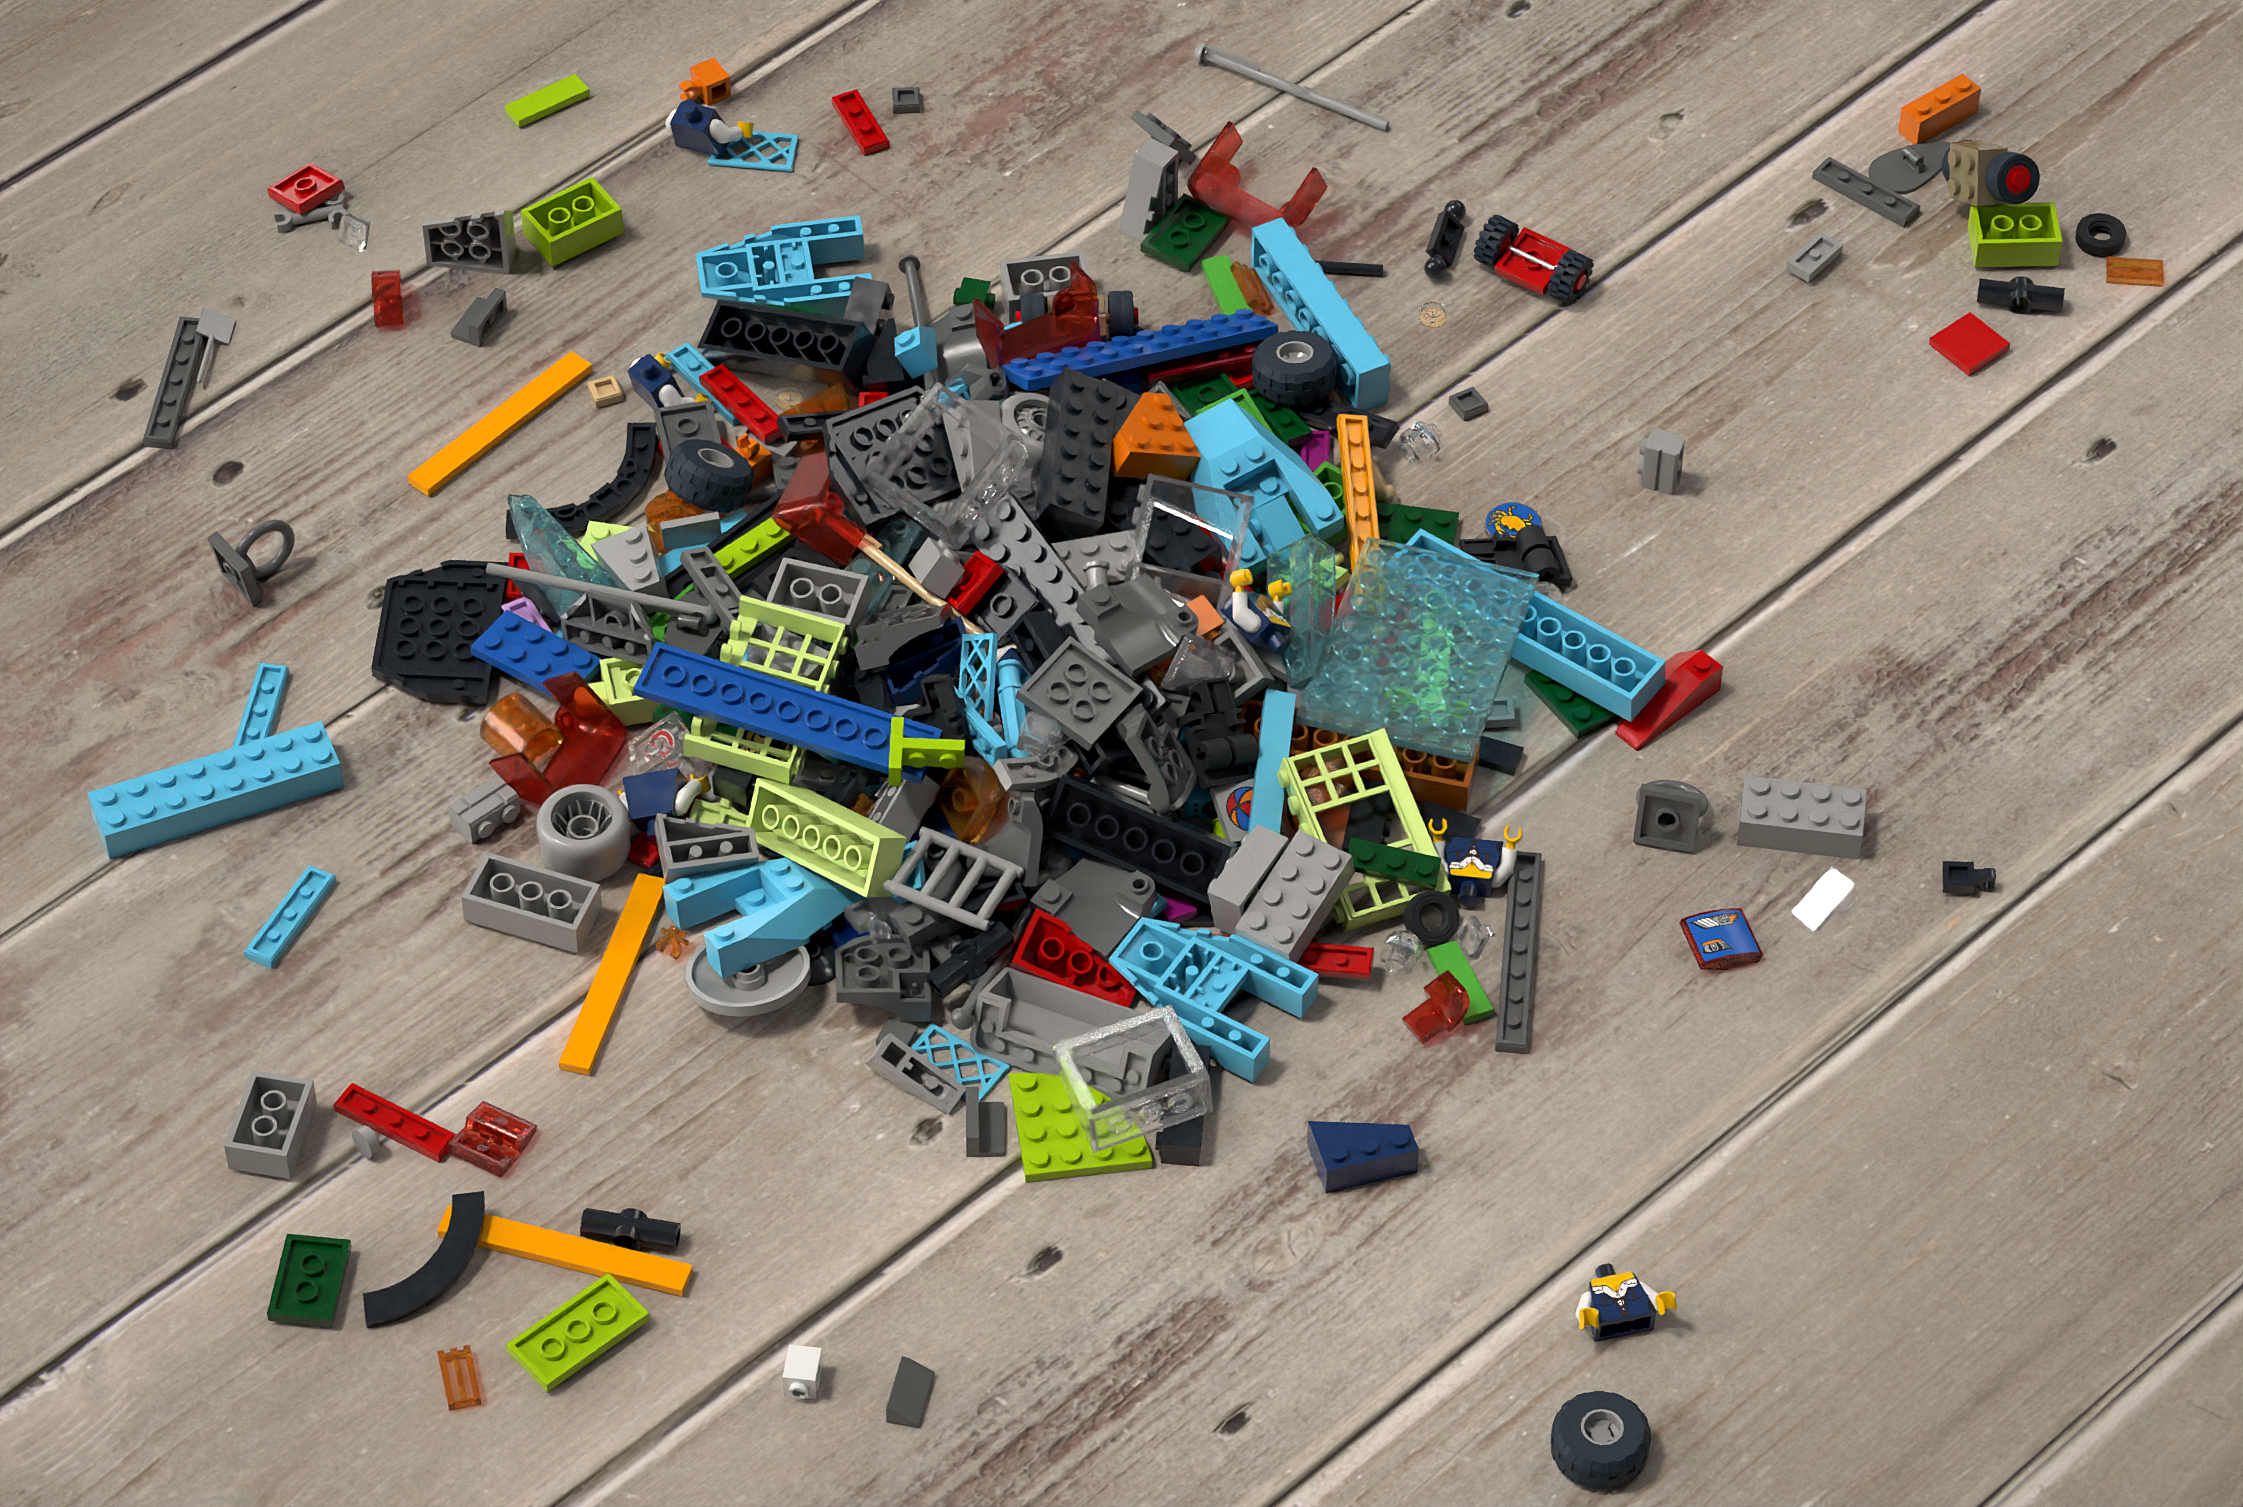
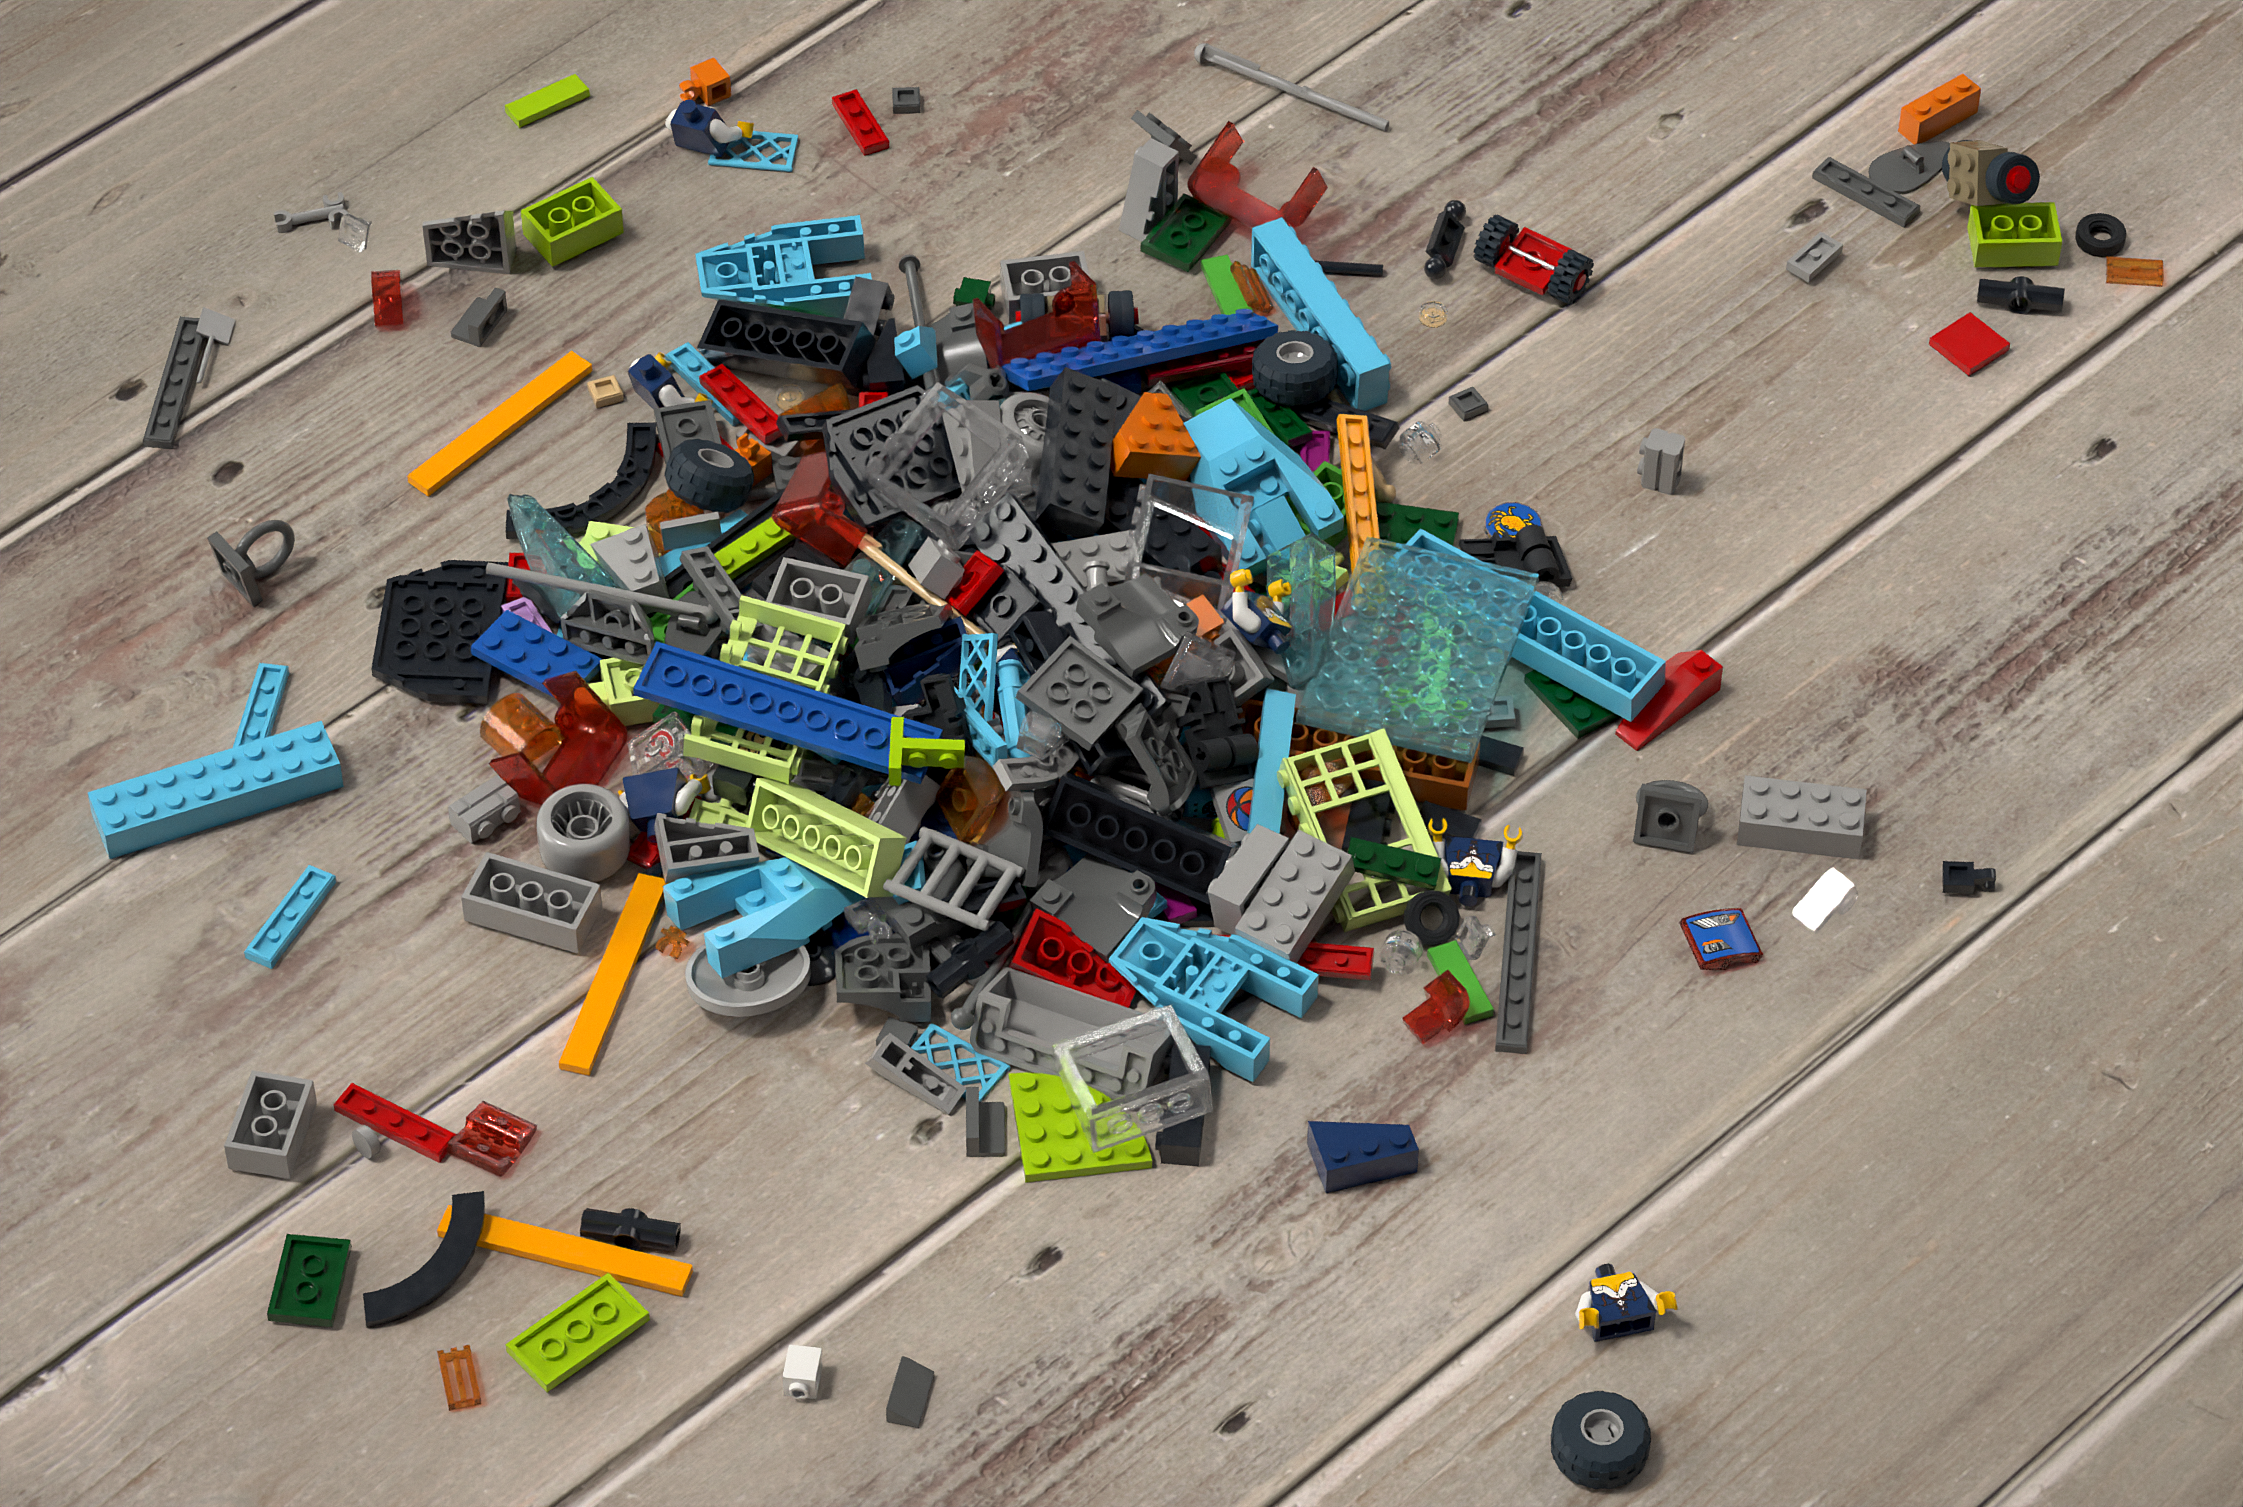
(305, 188): red tile -> none

